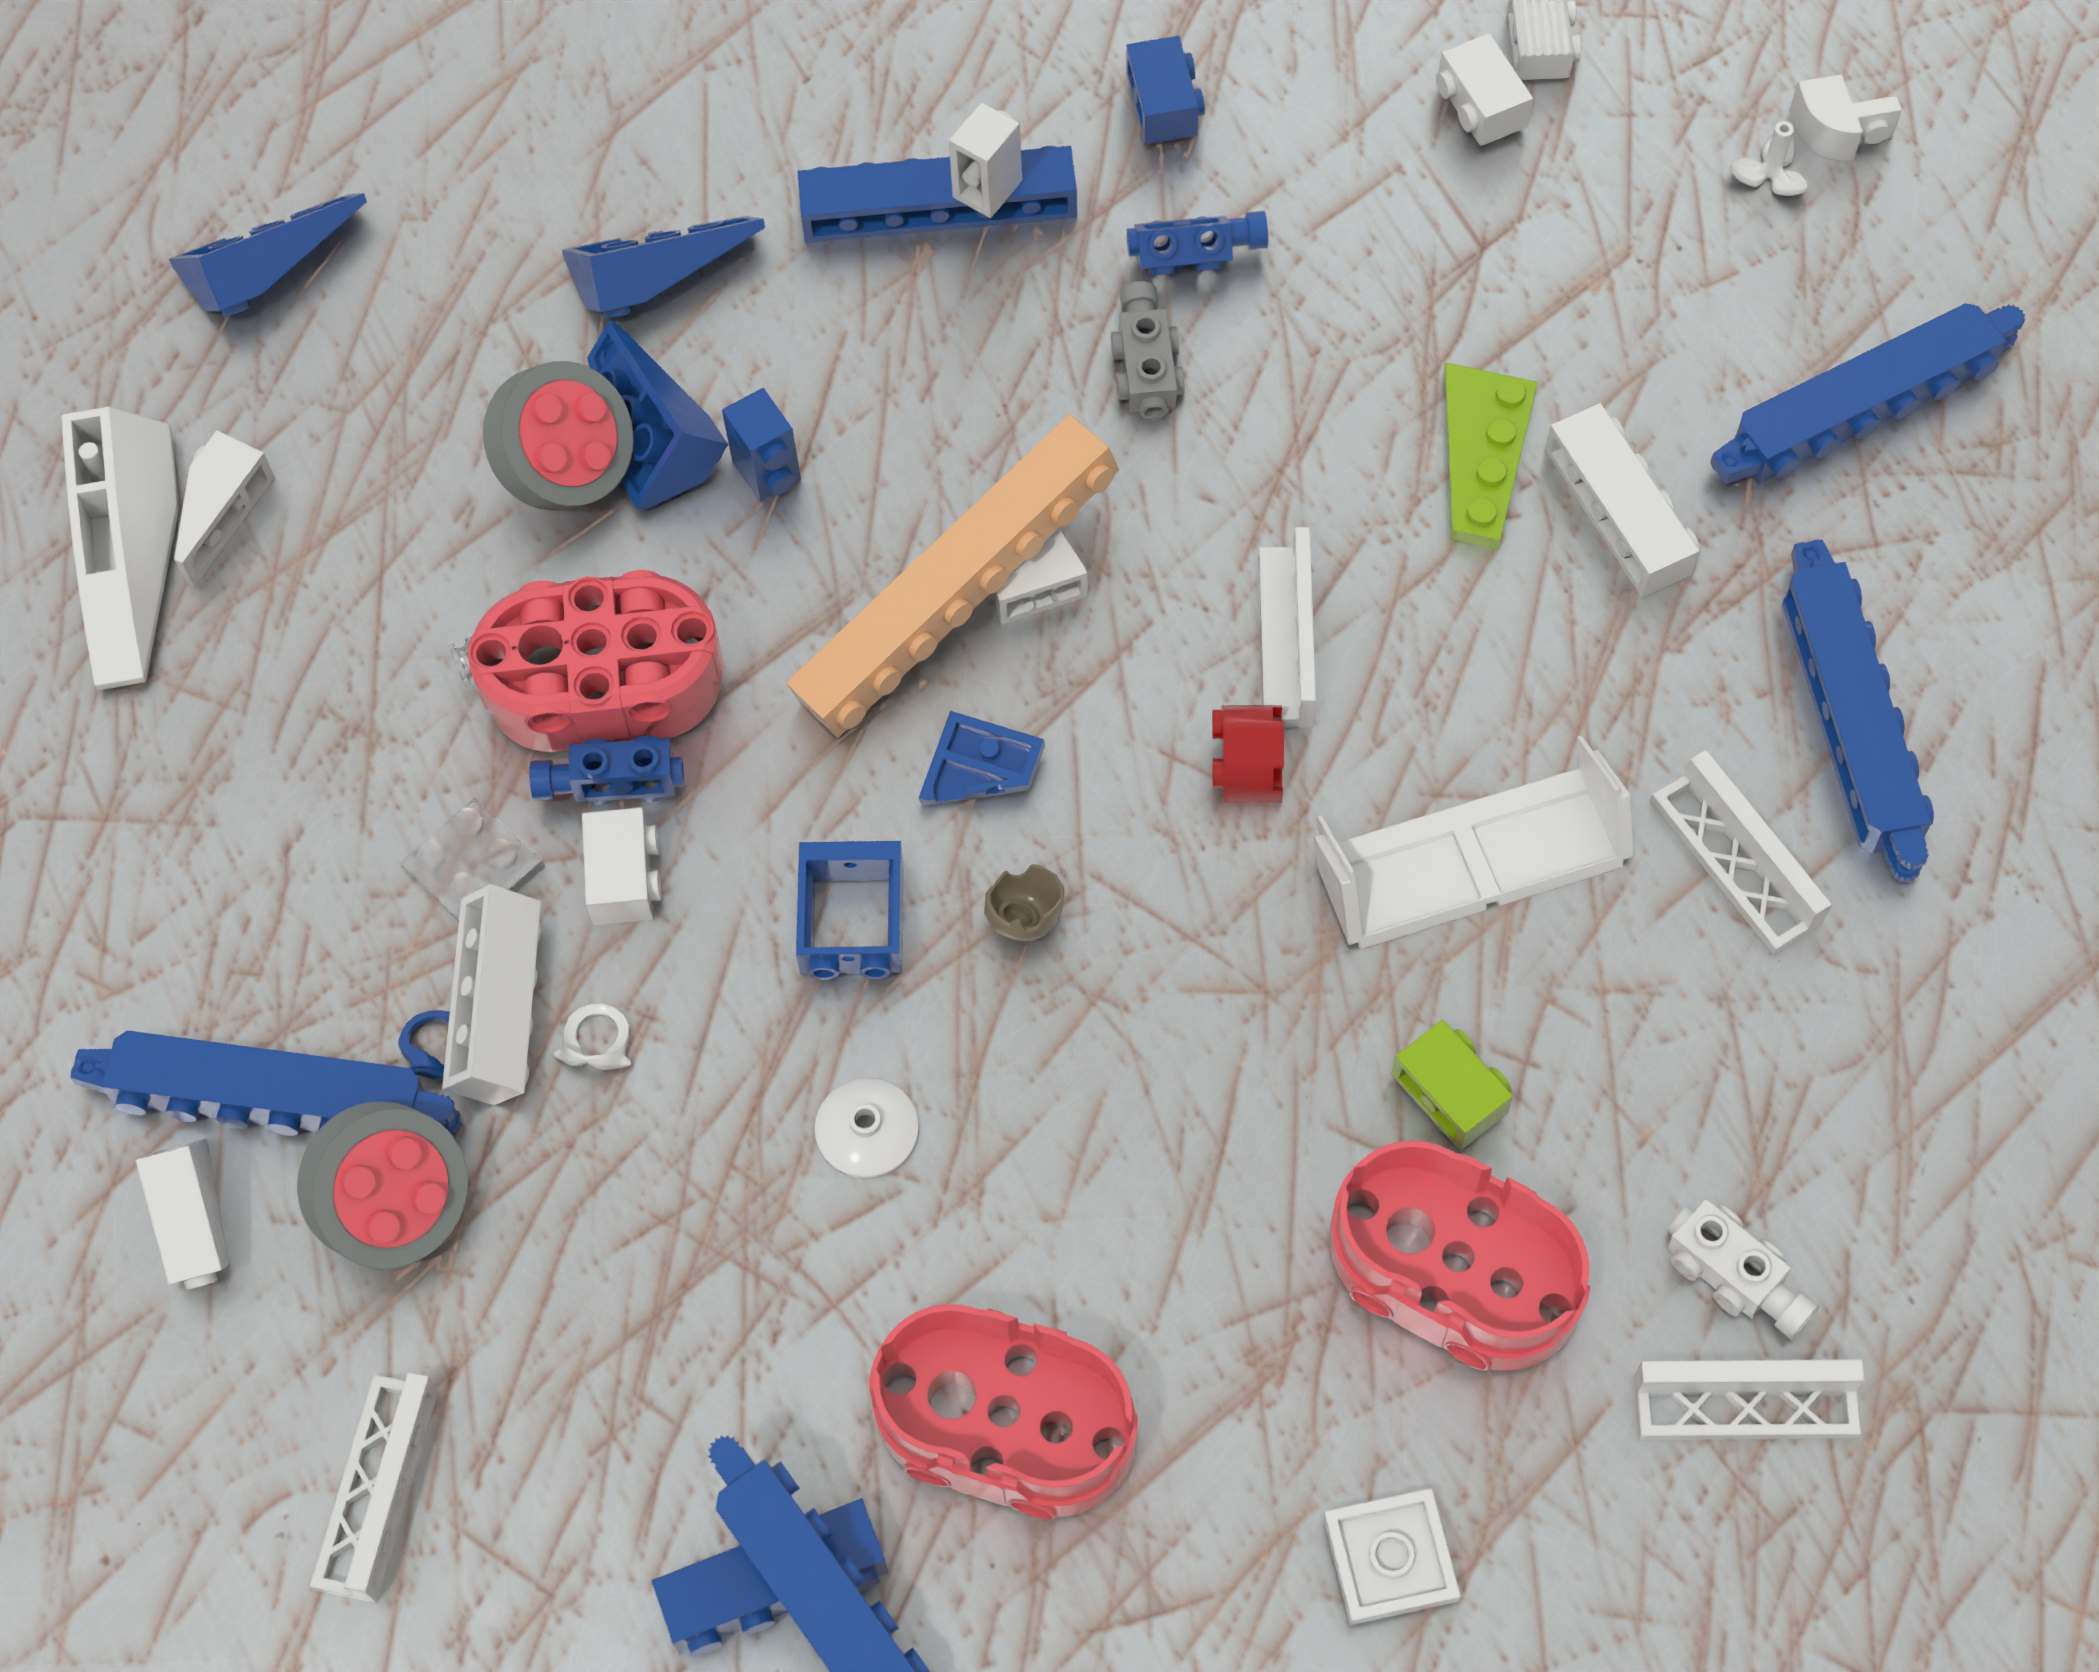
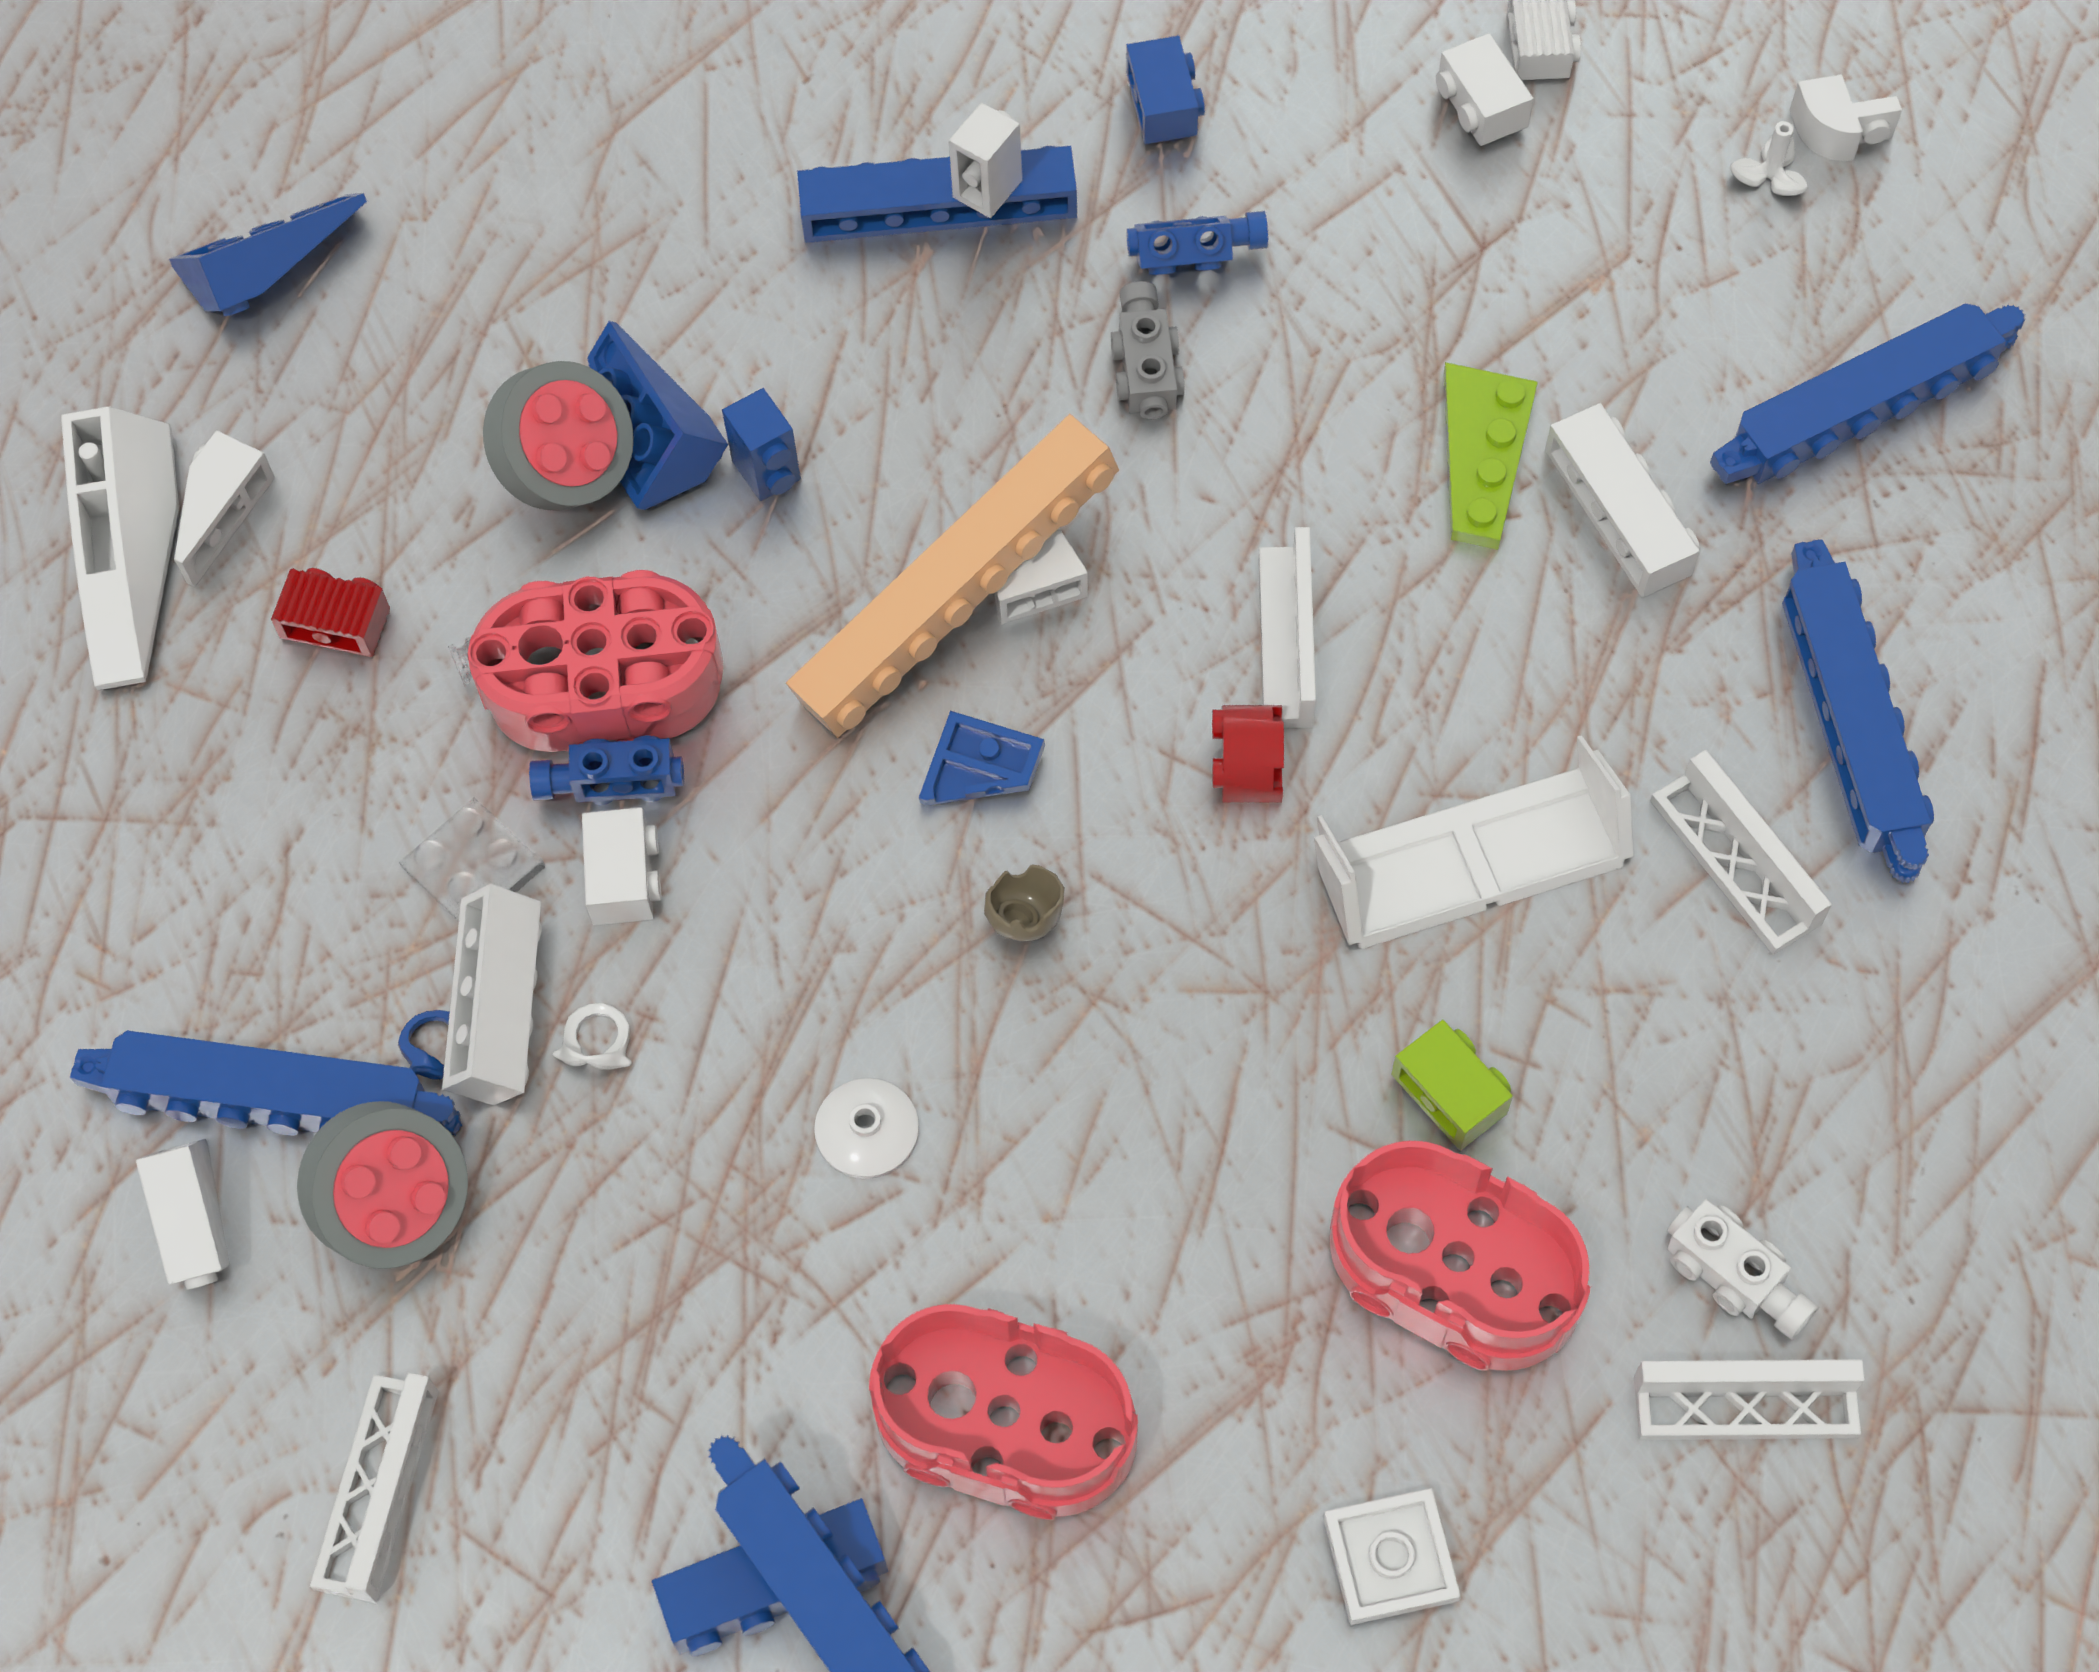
(331, 611): none -> red brick
(625, 273): blue wedge -> none
(849, 863): blue window -> none

